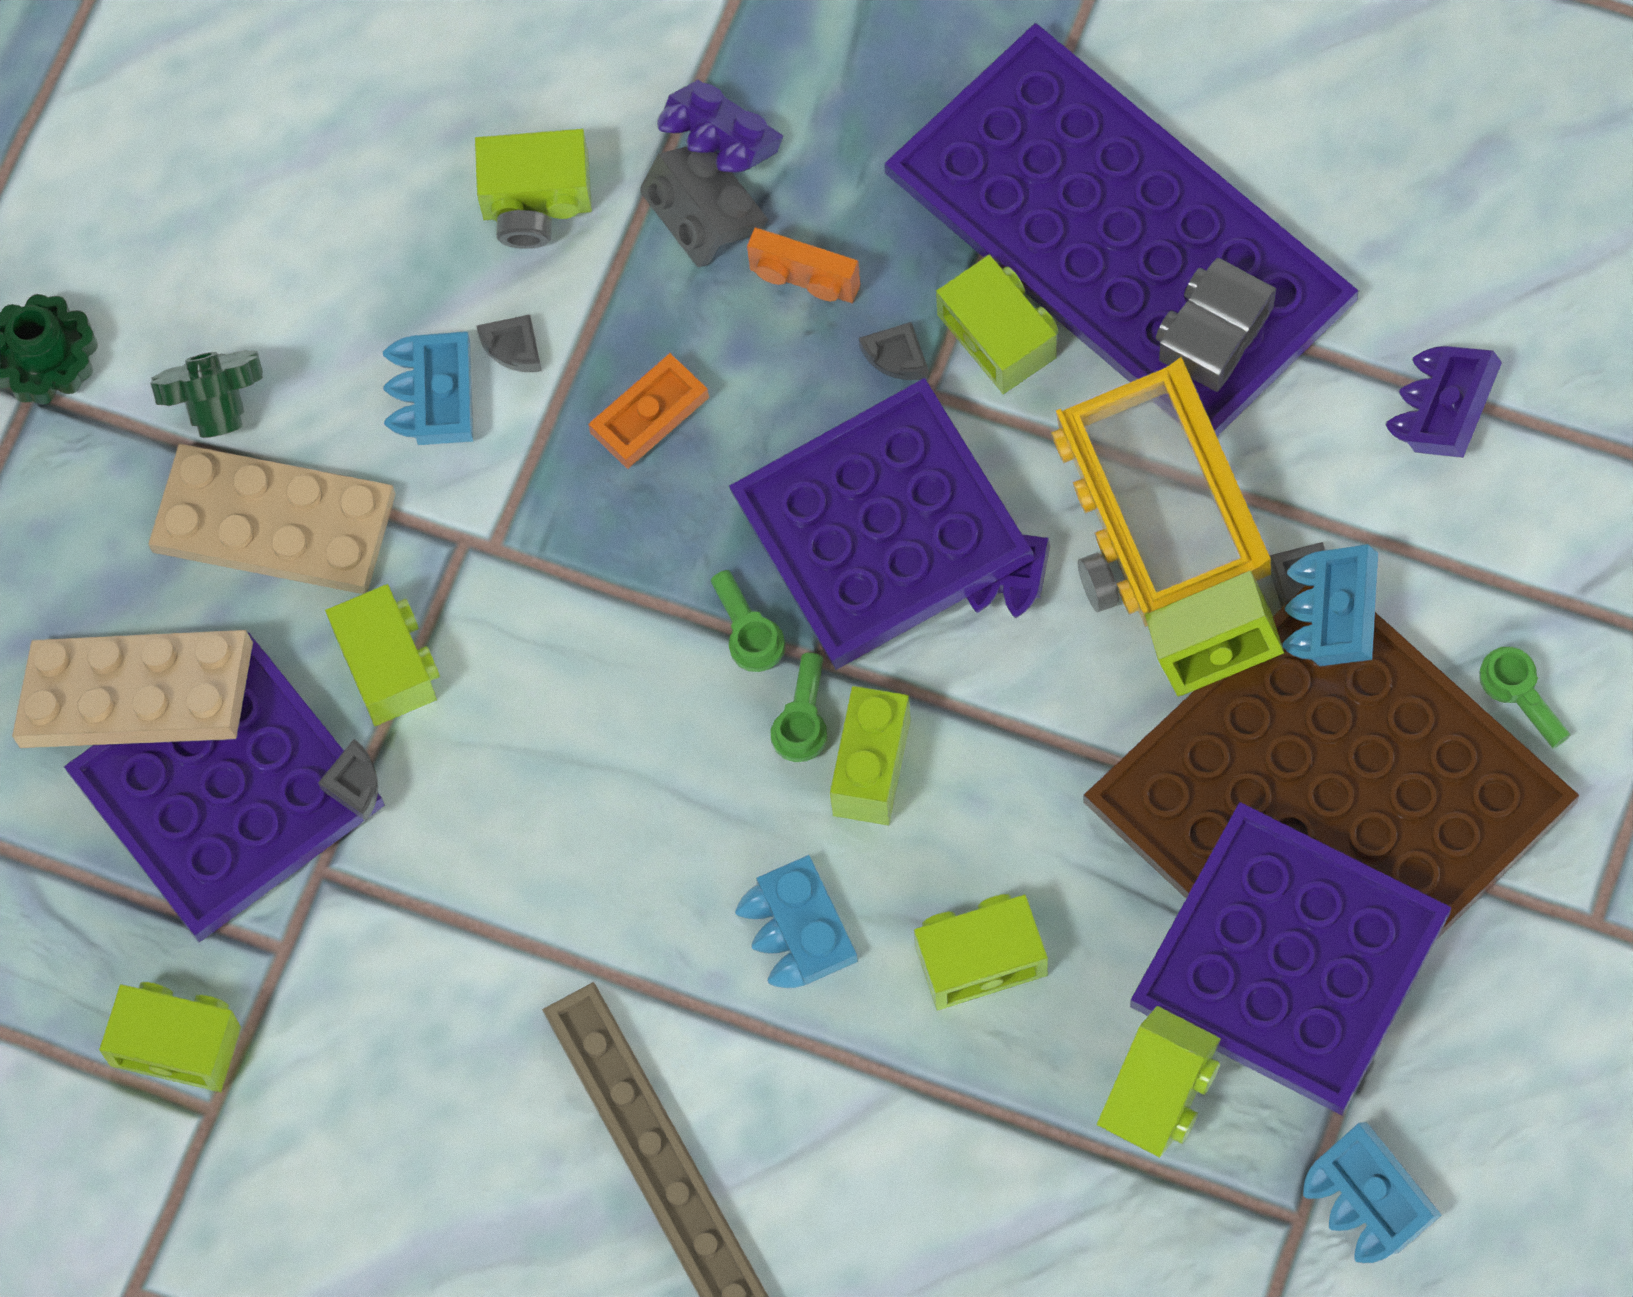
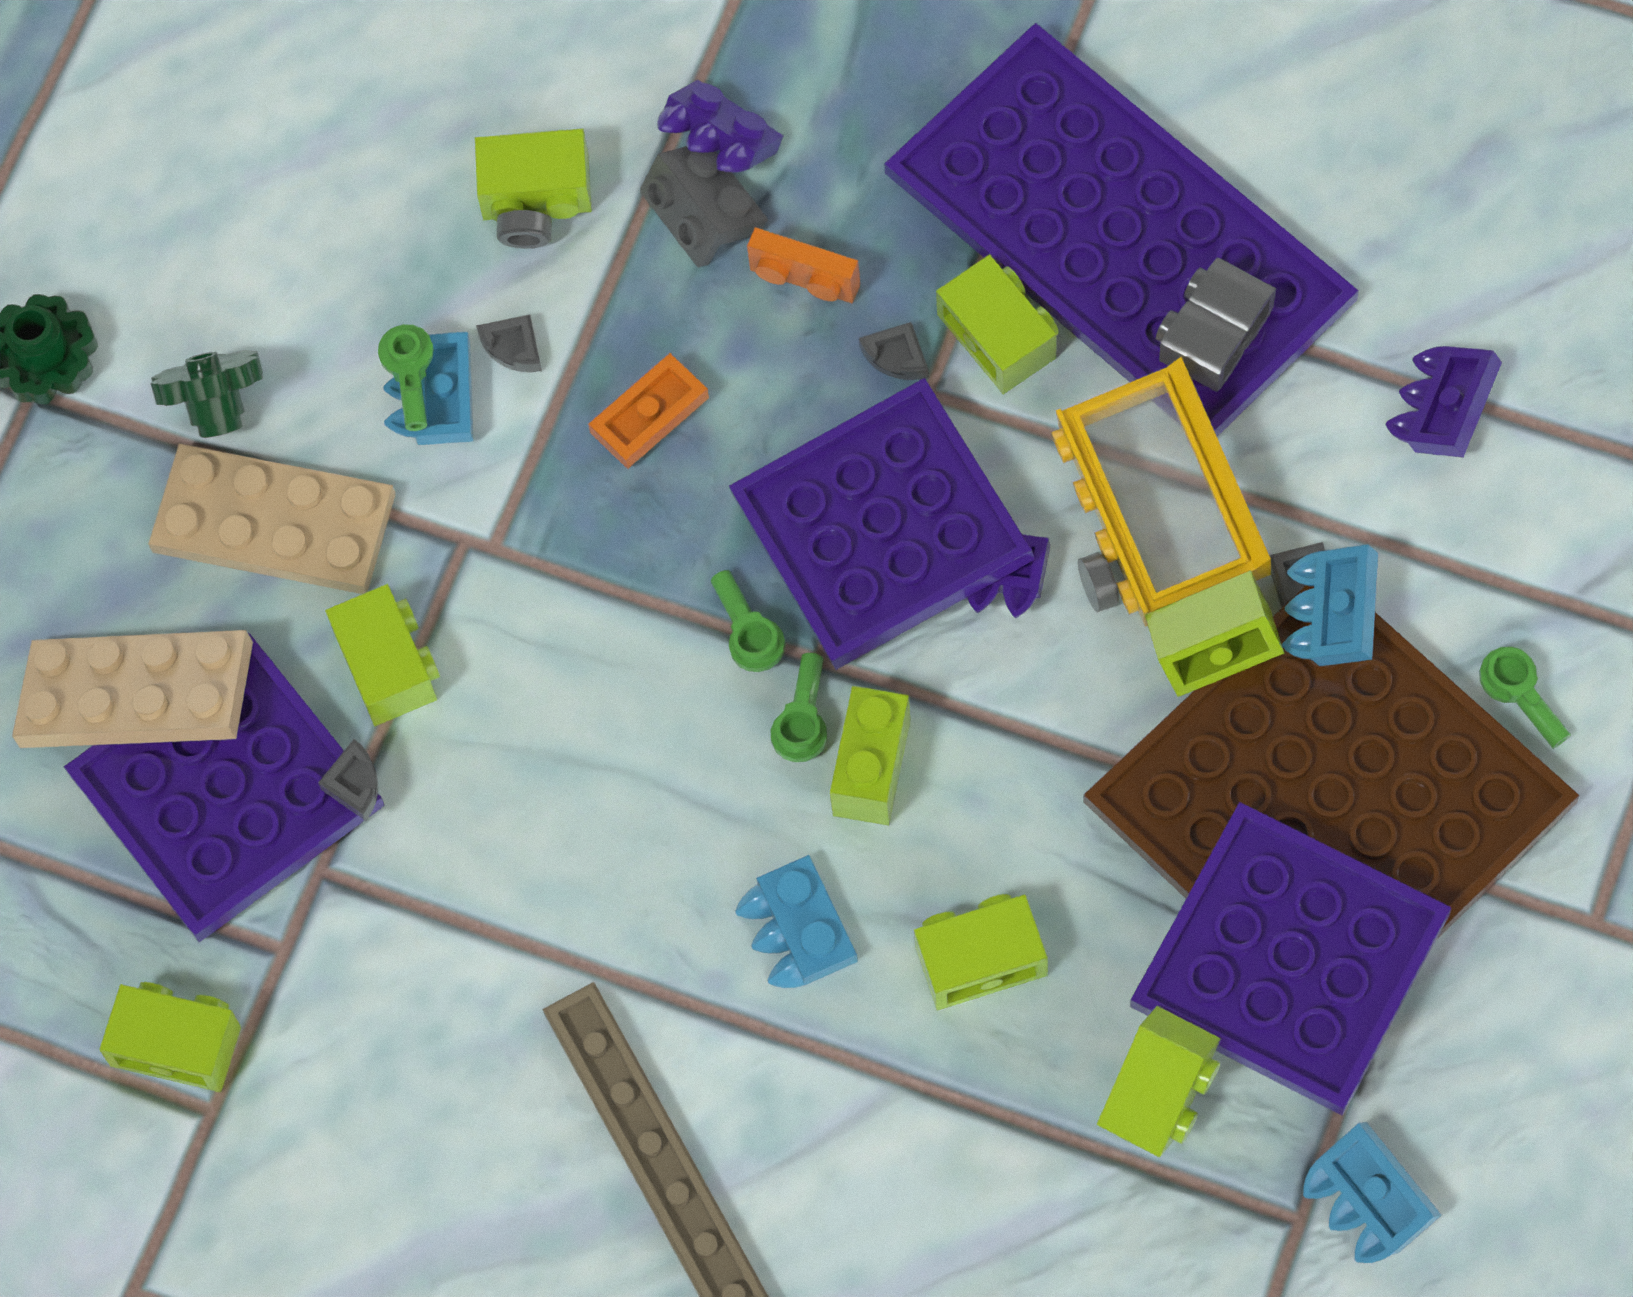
(406, 355): none -> bright green plate

